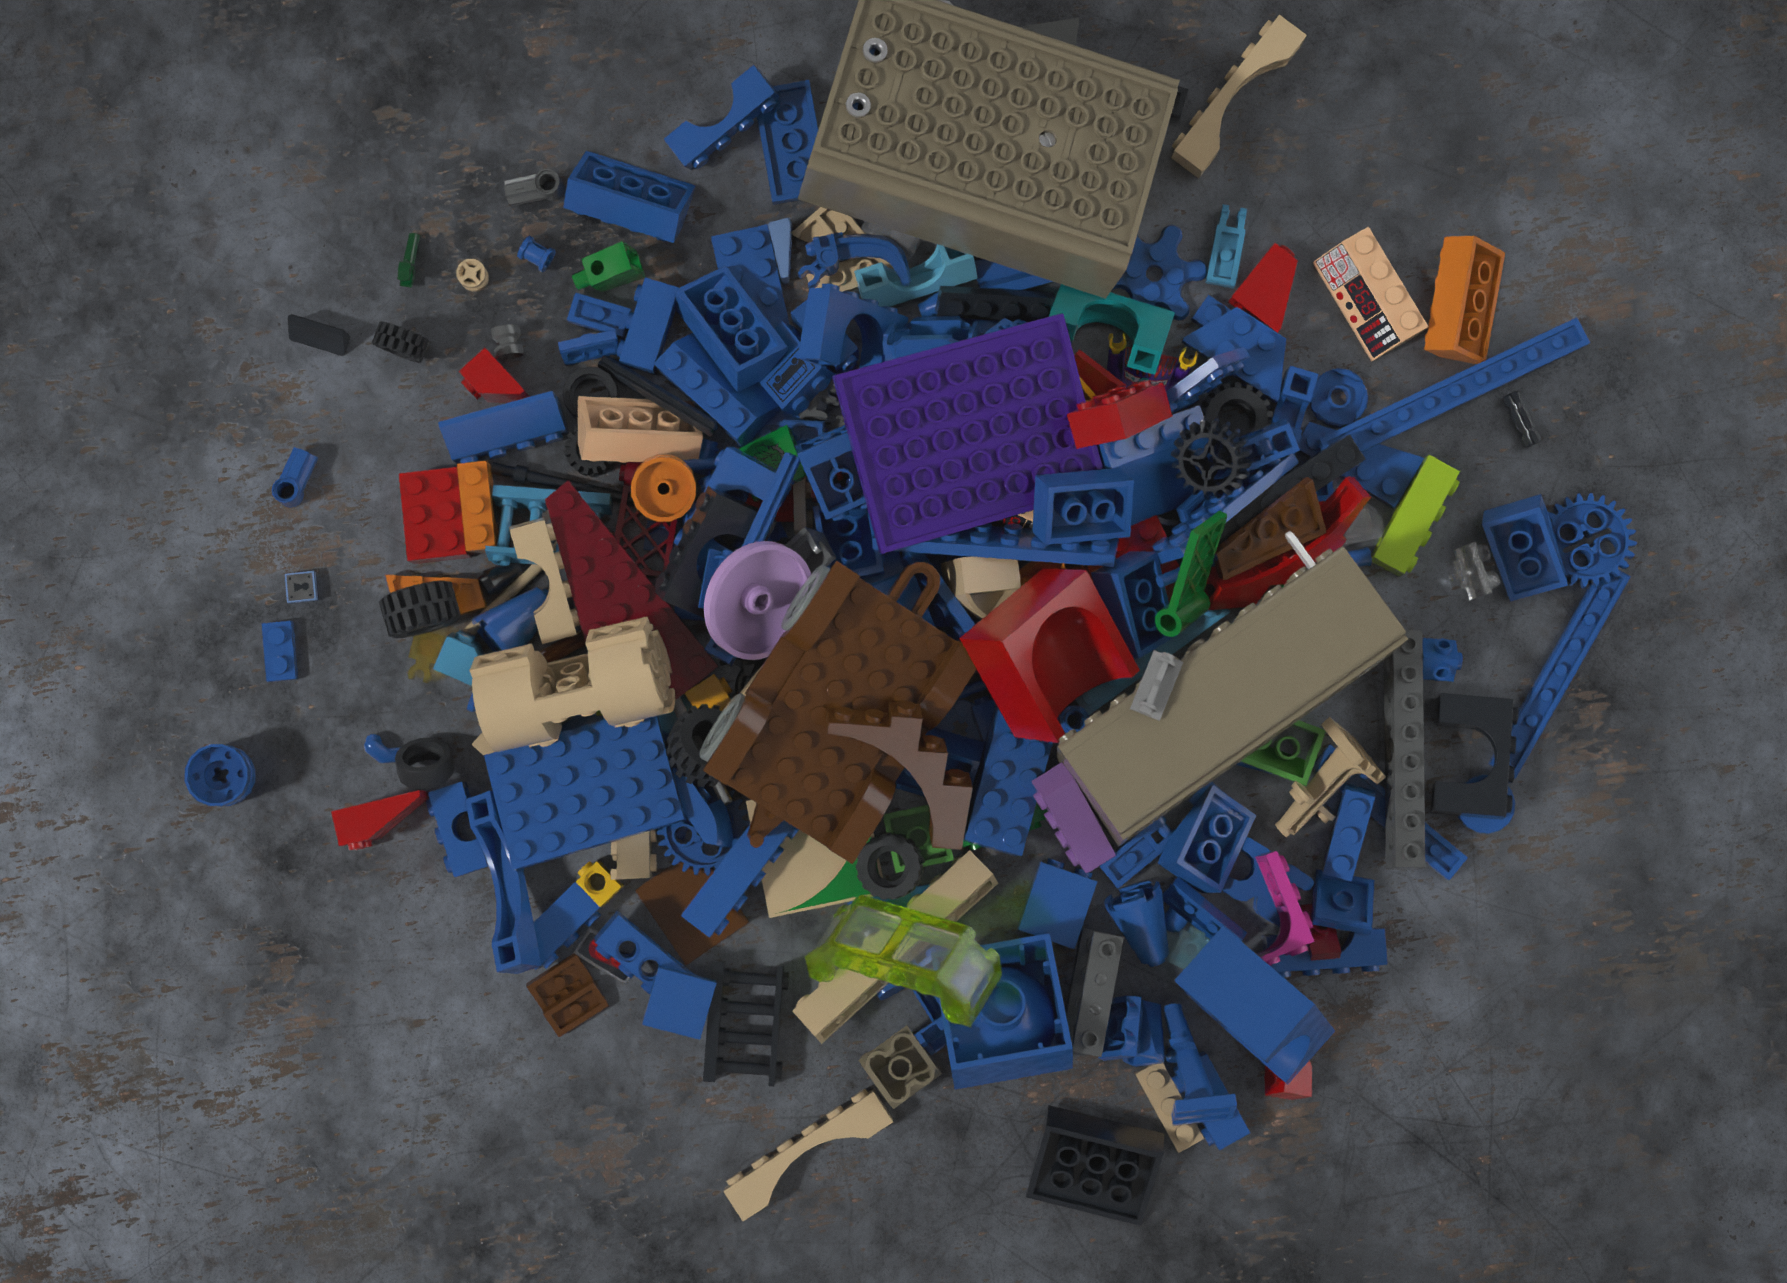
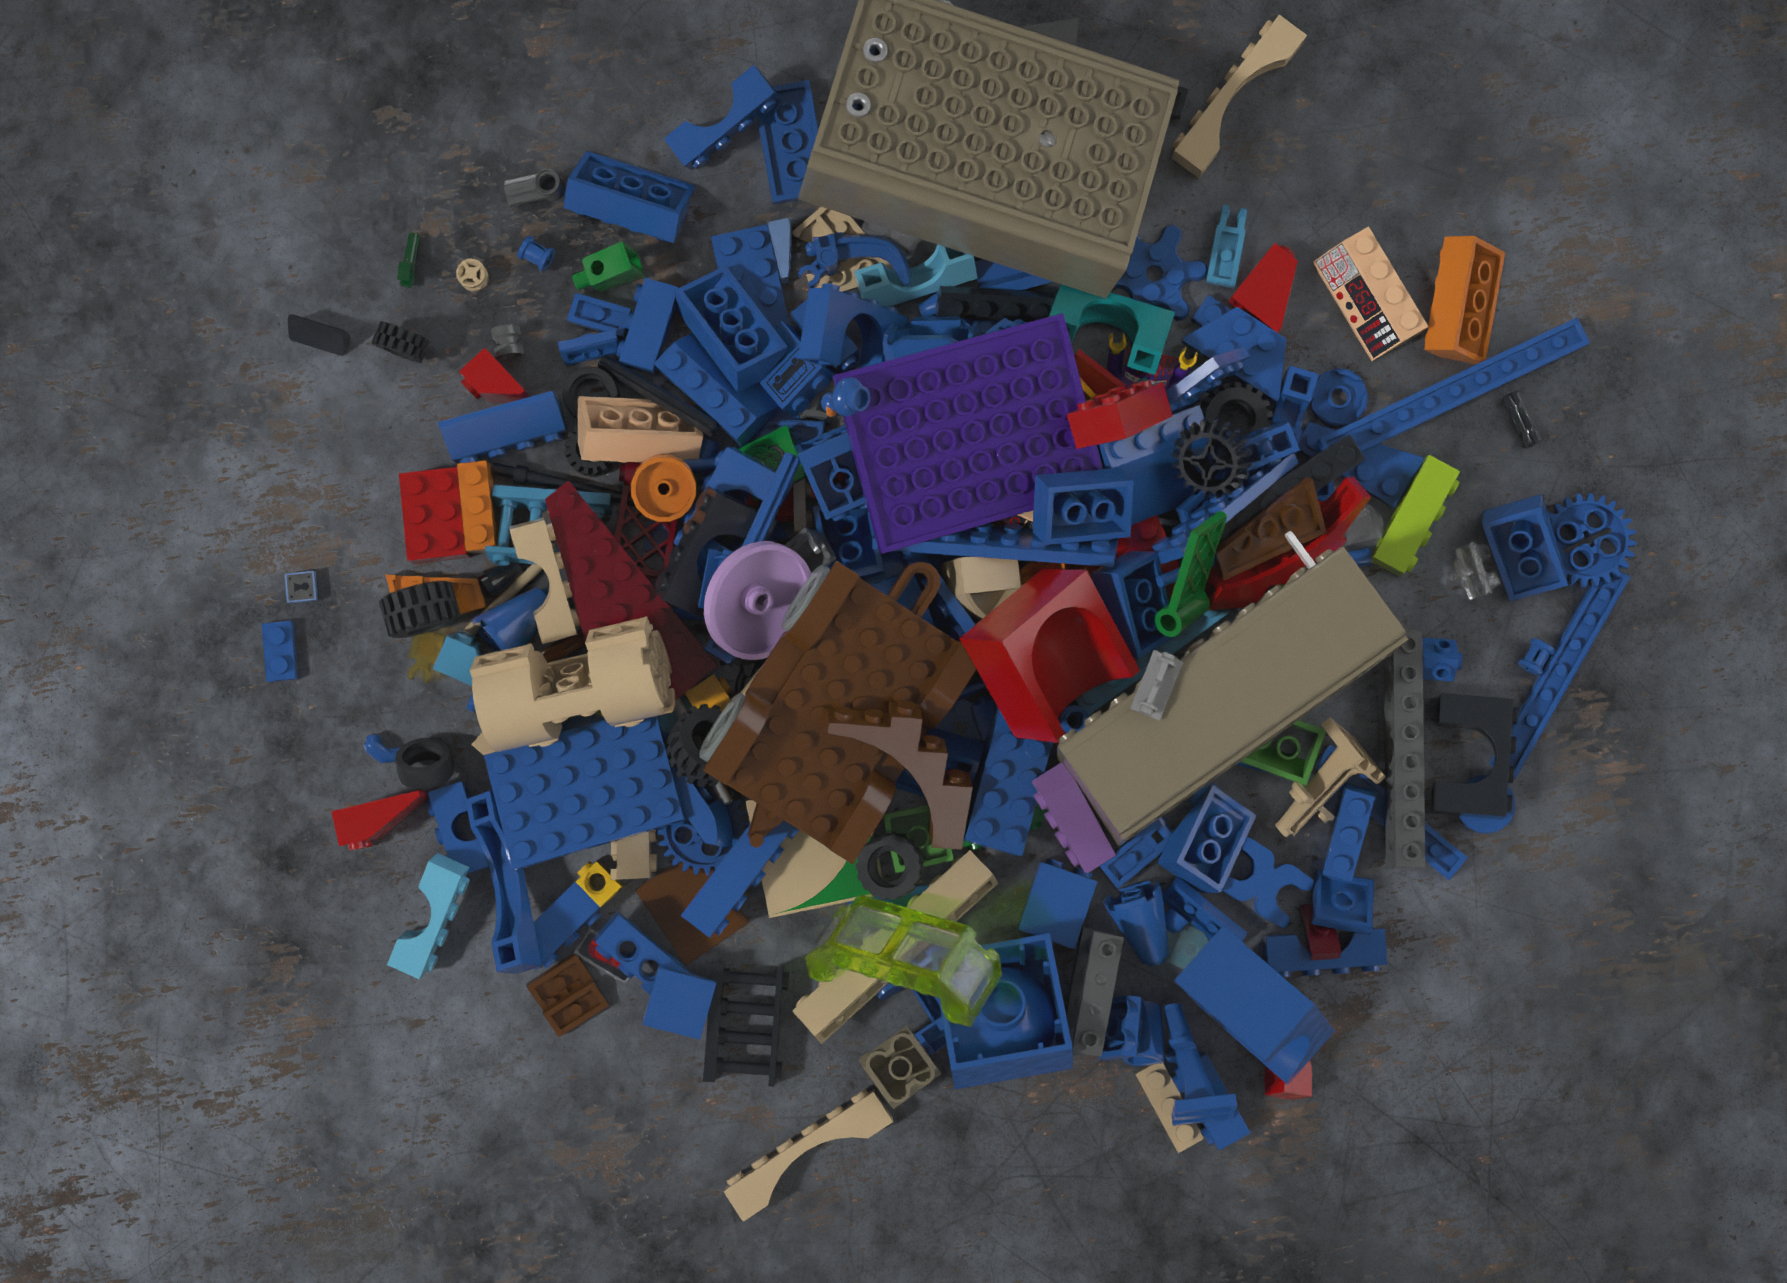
(203, 771): blue wheel -> none
(295, 474): blue piece -> none
(441, 885): none -> medium azure arch
(846, 399): none -> blue animal
(1095, 1165): black slope -> none
(1294, 923): dark pink bracket -> none
(1537, 646): none -> blue bush

